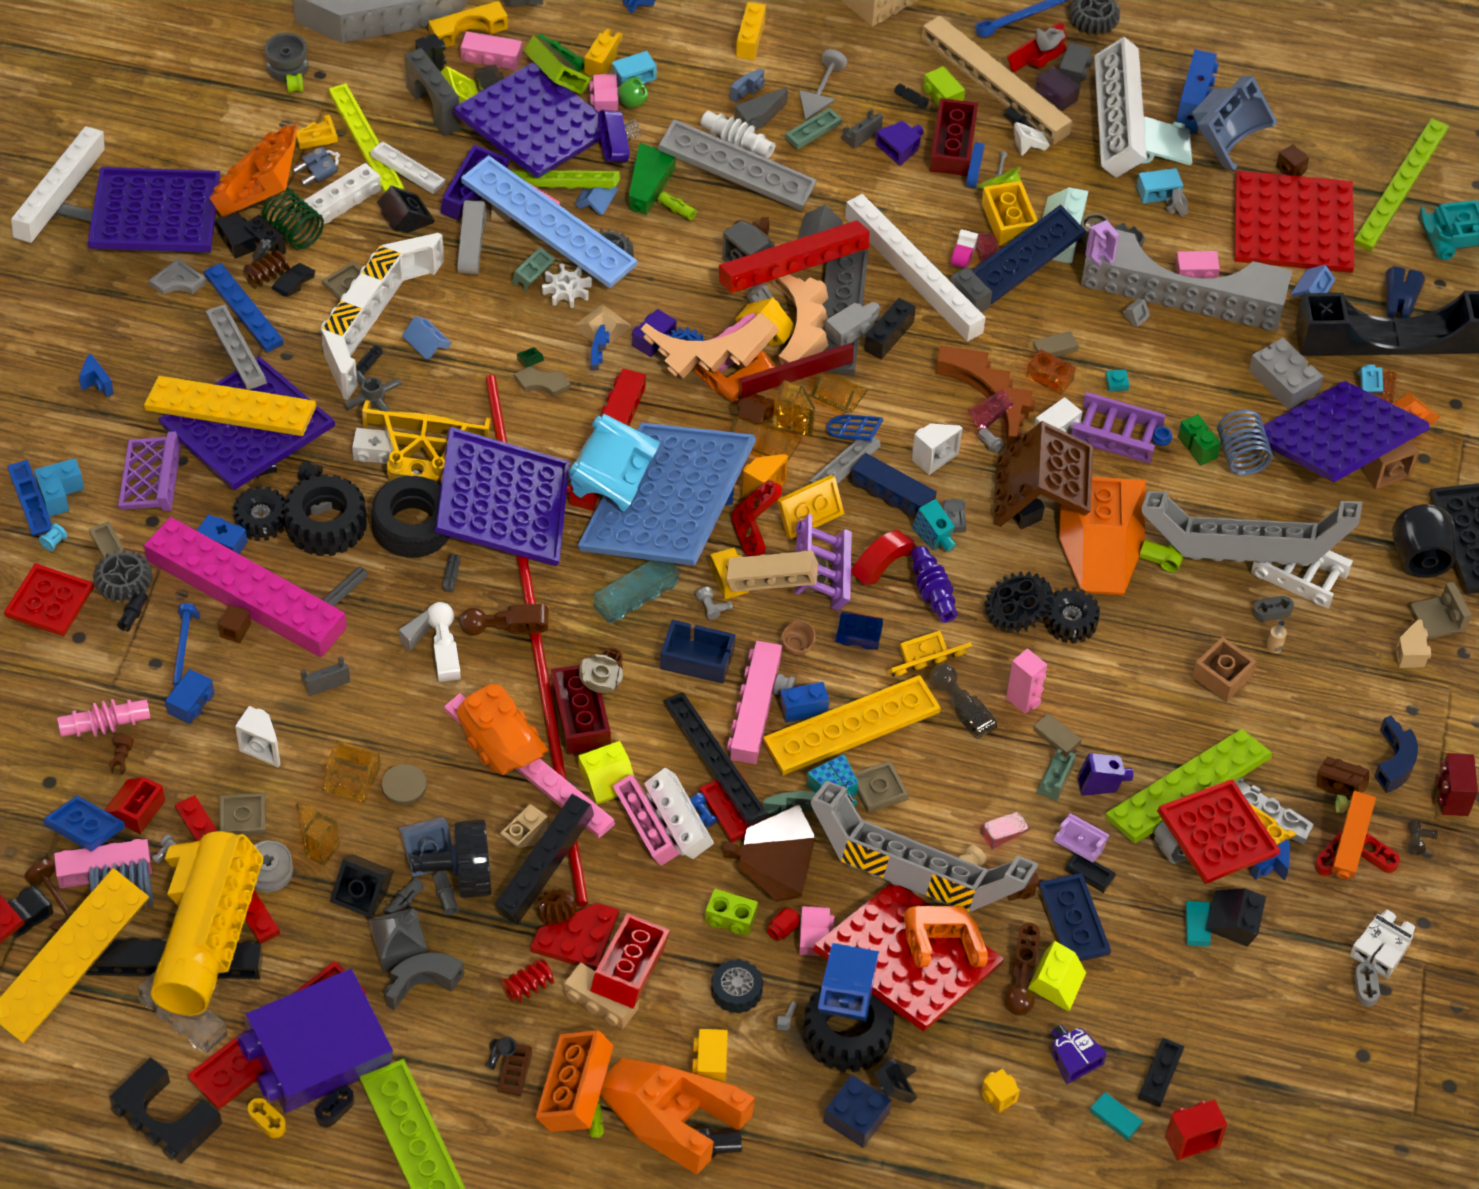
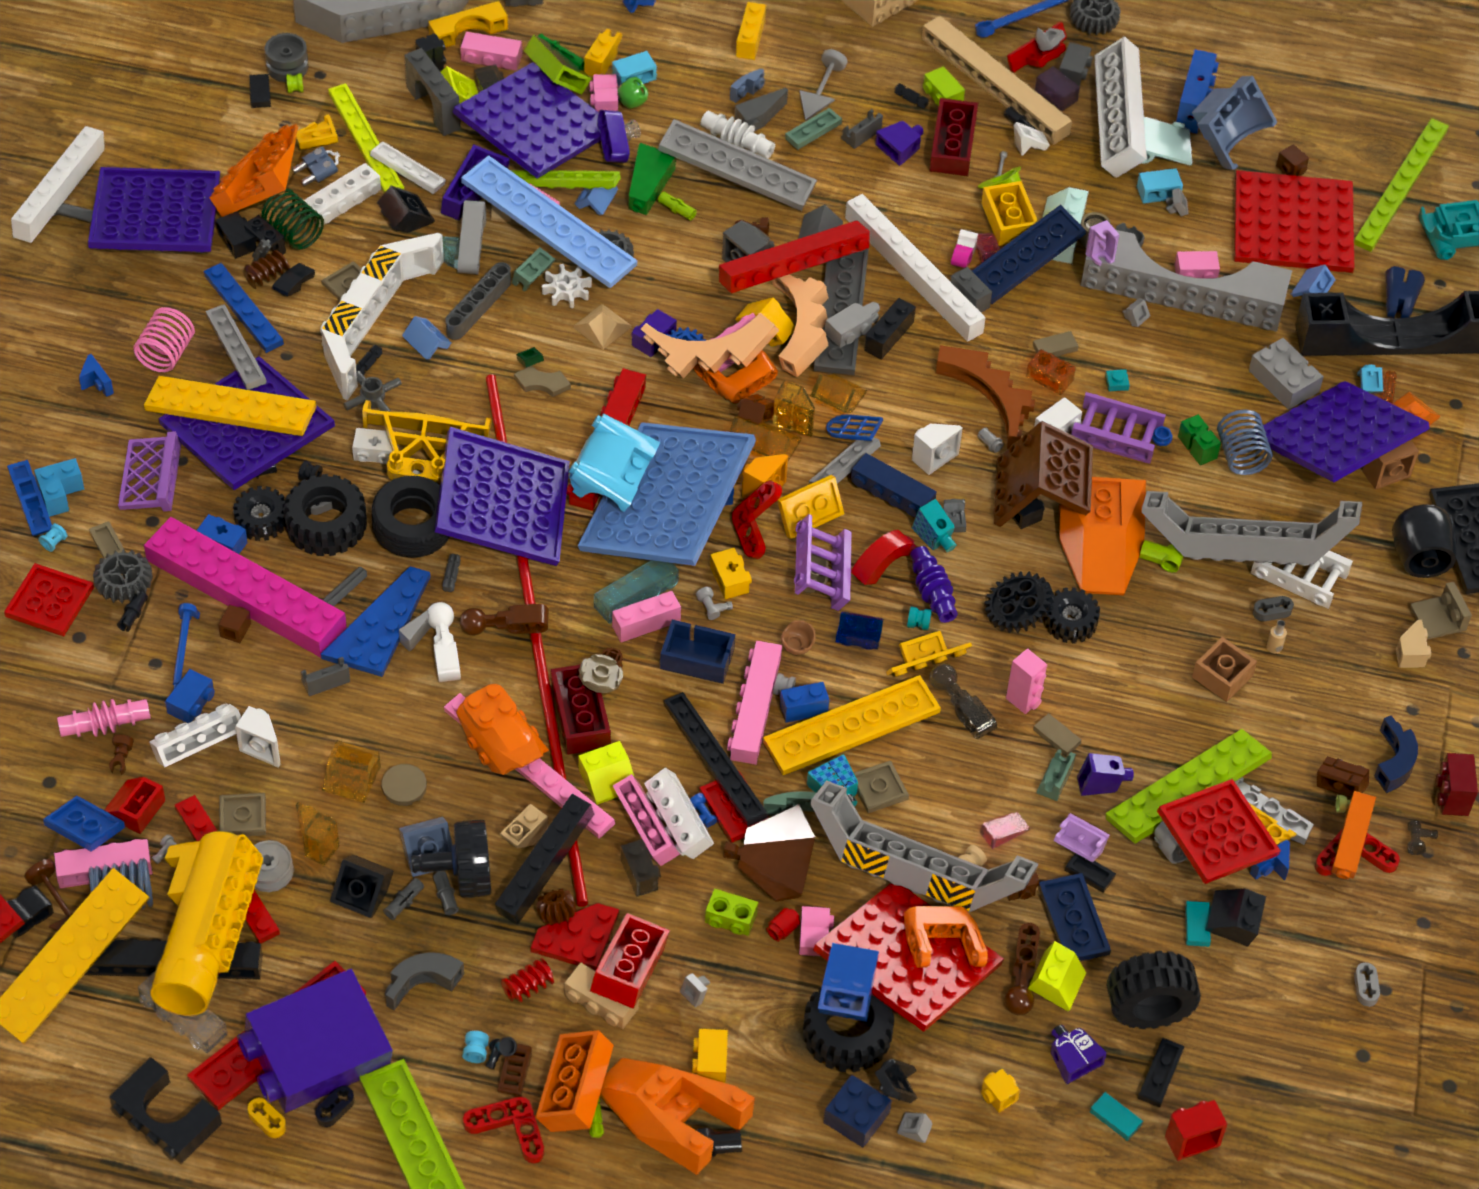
(152, 342): none -> bright pink piece
(177, 277): light grey tile -> none
(196, 735): none -> white brick
(260, 90): none -> black tile
(375, 633): none -> blue wing
(397, 938): dark grey piece -> none
(451, 251): none -> clear light blue brick
(475, 1046): none -> medium azure wheel
(478, 301): none -> dark grey beam
(517, 1119): none -> red beam
(601, 339): blue slope -> none
(640, 868): none -> clear smoke brick
(646, 616): none -> bright pink brick
(694, 989): none -> light grey tile
(737, 986): black wheel -> none
(758, 293): light grey plate -> none
(772, 571): tan brick -> none
(783, 1022): light grey hand -> none
(796, 370): dark red tile -> none
(915, 1126): none -> light grey slope
(919, 618): none -> teal wheel
(975, 165): blue beam -> none
(990, 409): clear pink slope -> none
(1153, 990): none -> black tyre
(1385, 935): white hips -> none

